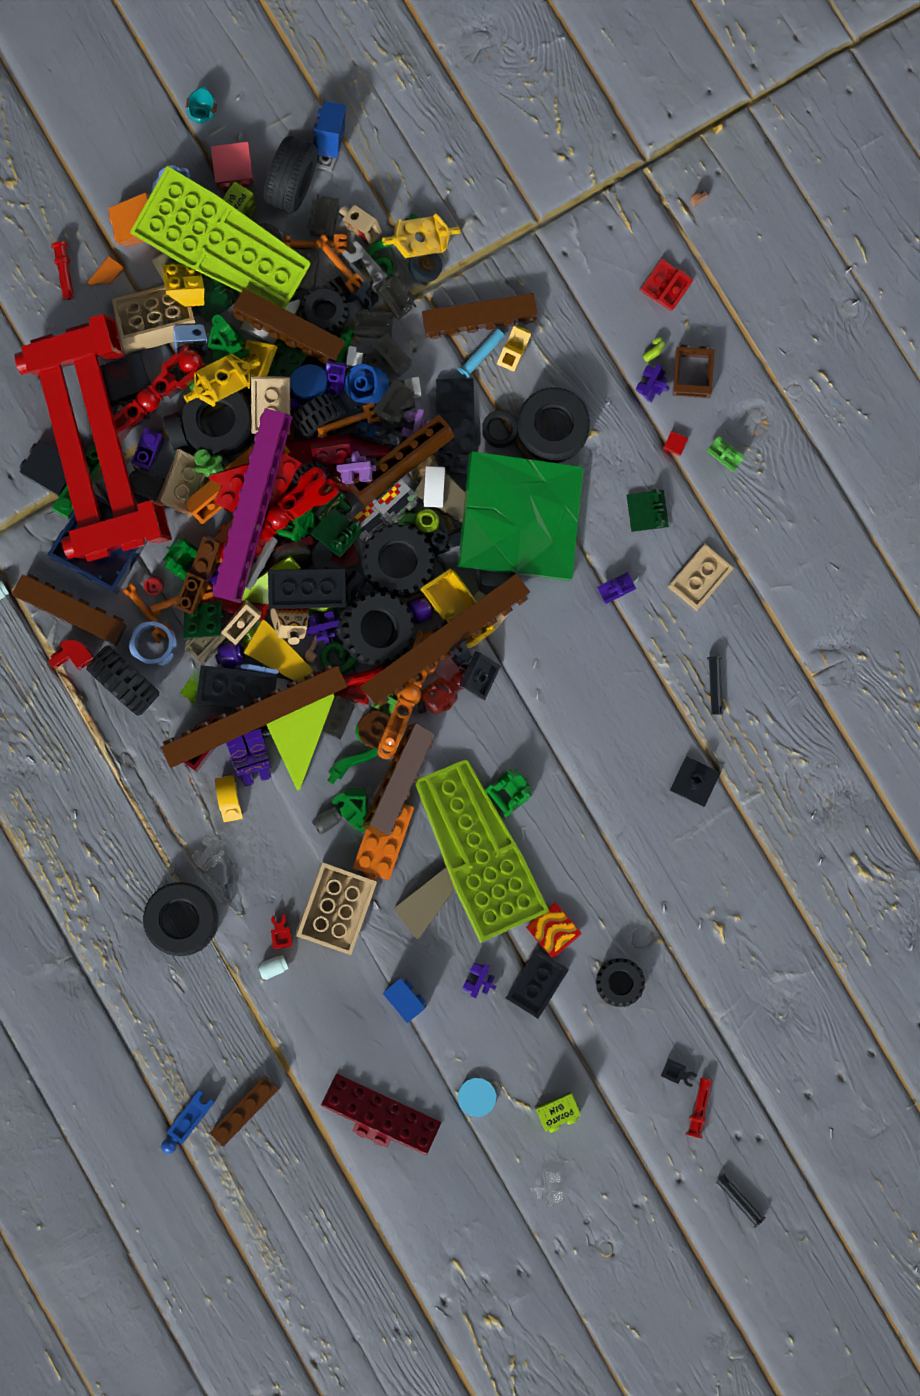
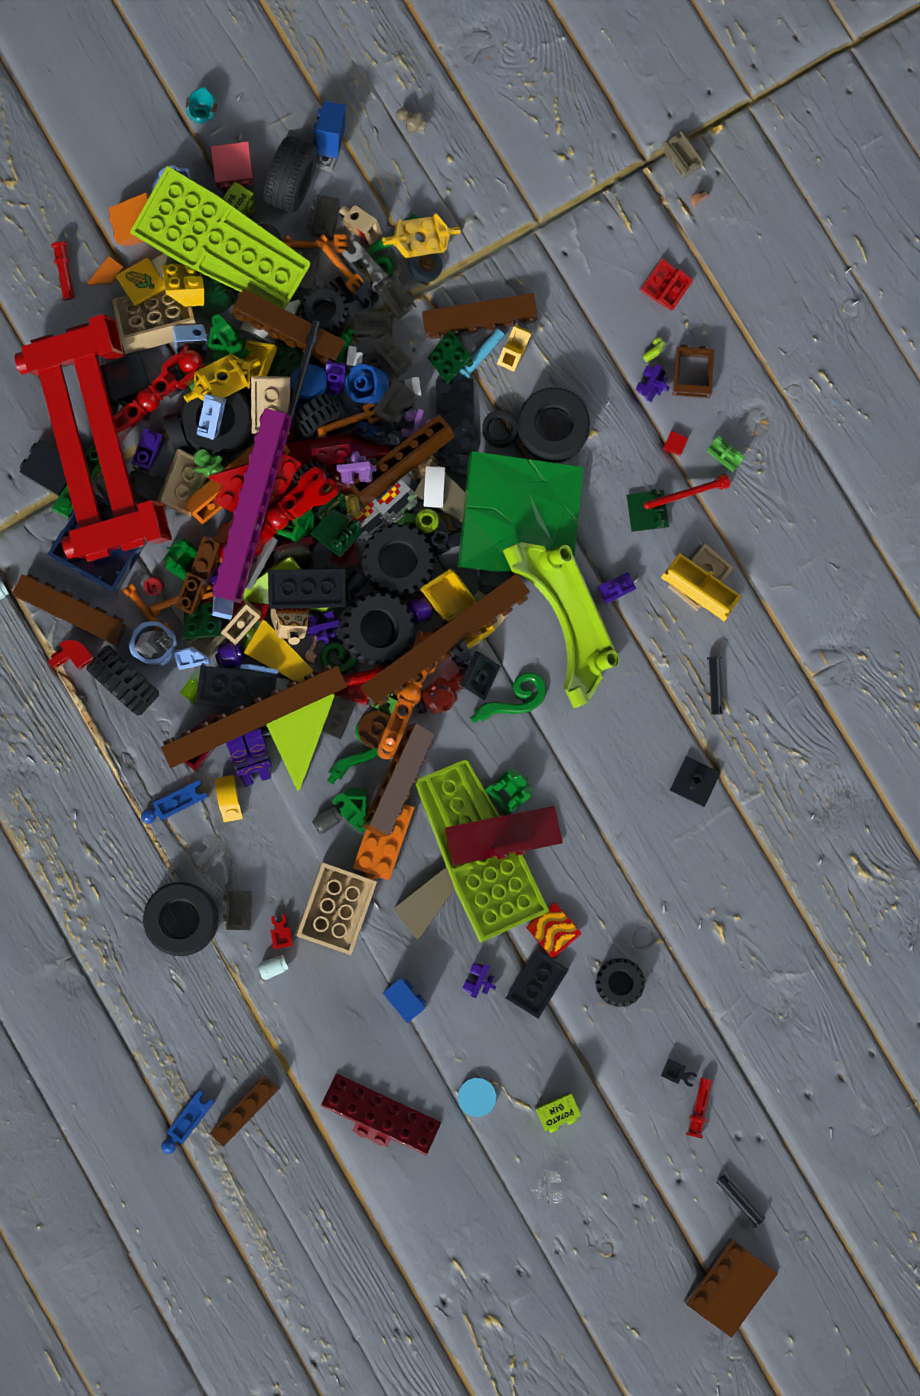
(140, 281): none -> yellow tile
(153, 642): none -> leg
(174, 803): none -> blue plate
(190, 657): none -> light blue tile
(211, 416): none -> light blue hinge
(222, 608): none -> light blue tile
(238, 910): none -> clear smoke hinge
(311, 340): none -> black bar
(352, 504): none -> clear yellow tile
(414, 120): none -> dark tan animal
(450, 357): none -> dark green hinge
(489, 709): none -> green plant
(503, 836): none -> dark red bracket
(585, 635): none -> lime panel
(683, 155): none -> dark tan hinge
(701, 586): none -> yellow container
(721, 482): none -> red piece
(730, 1287): none -> reddish brown slope

